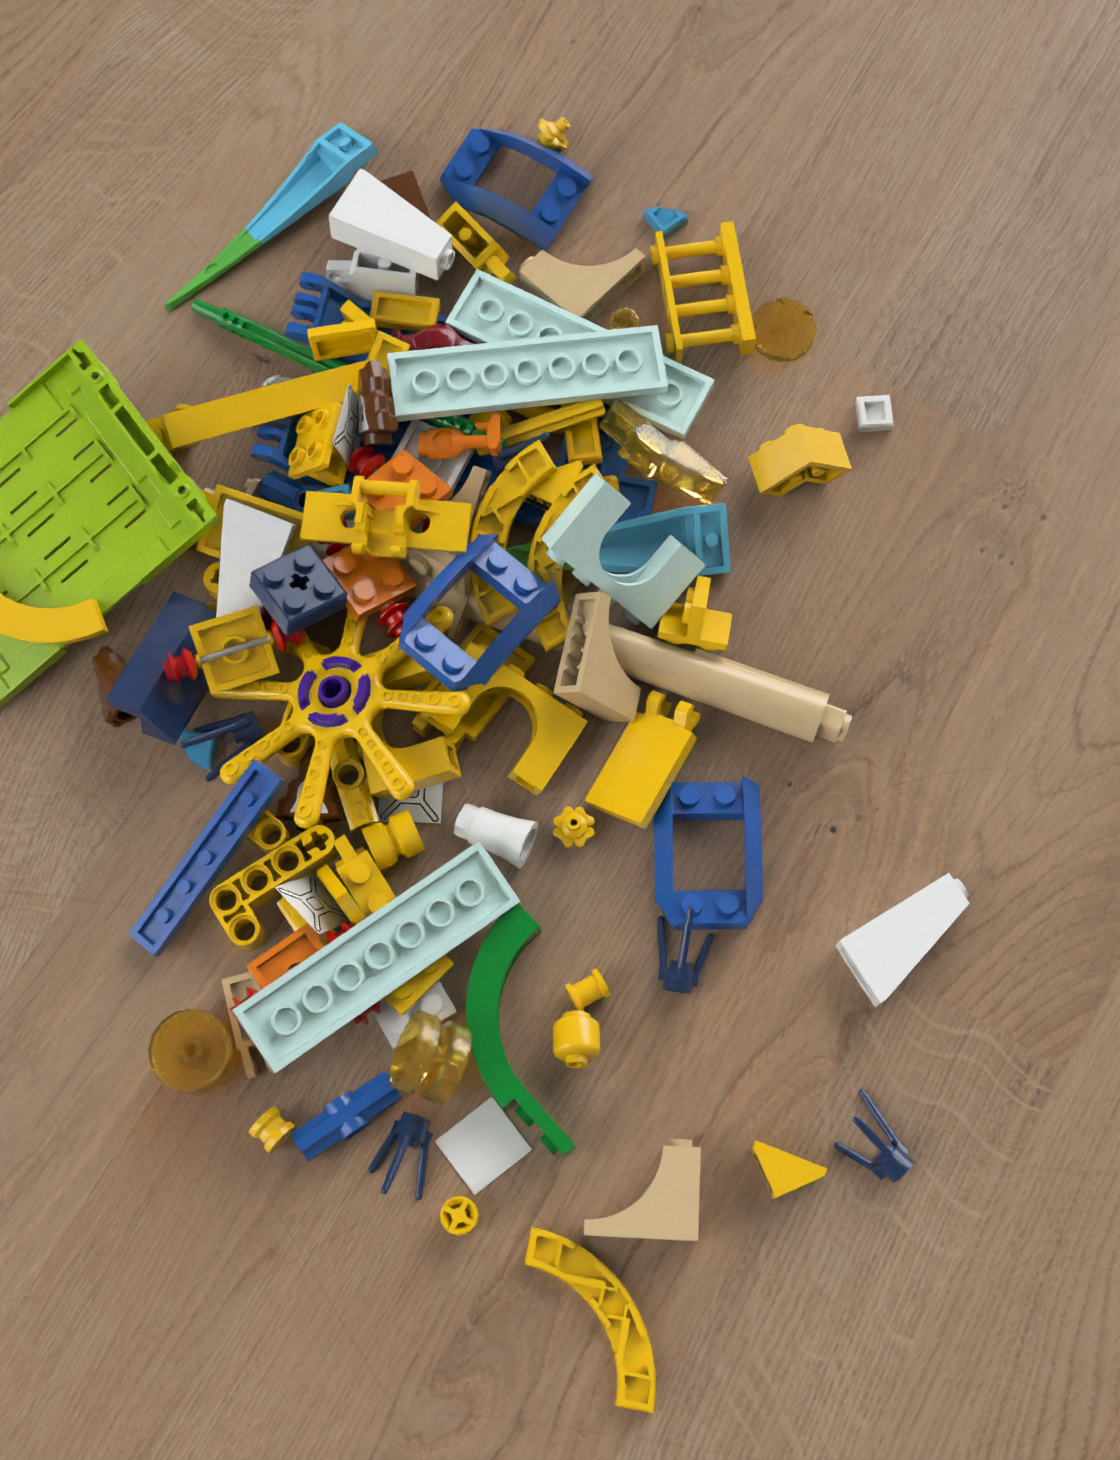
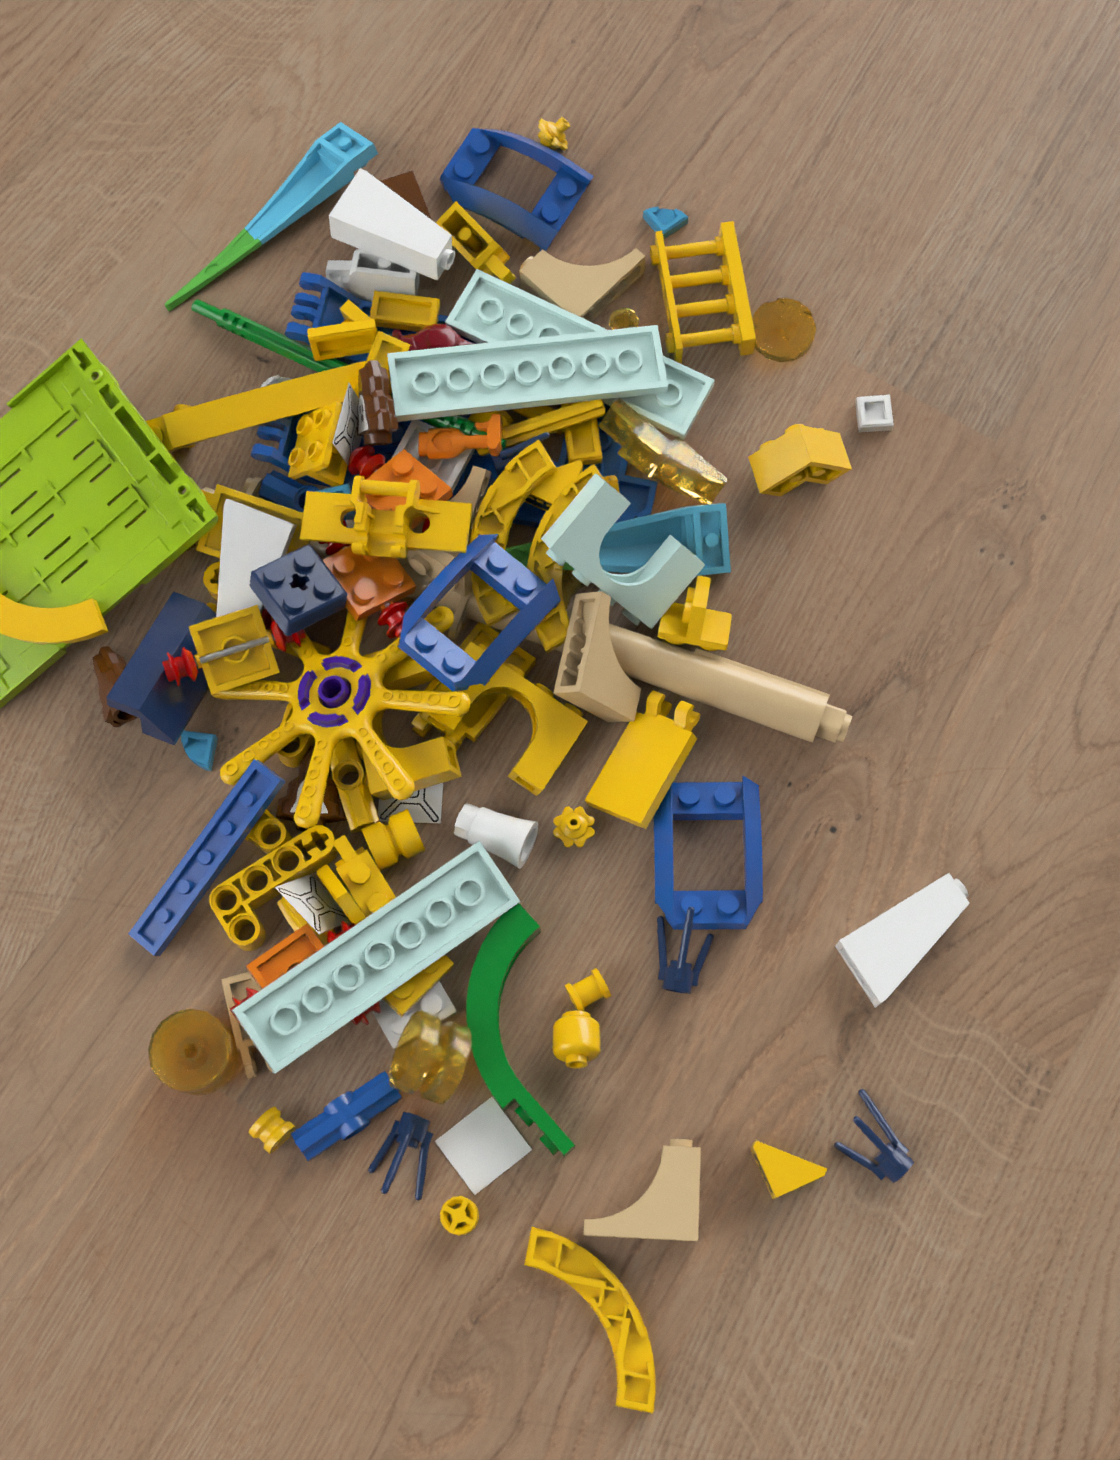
(243, 728): dark blue plant -> none

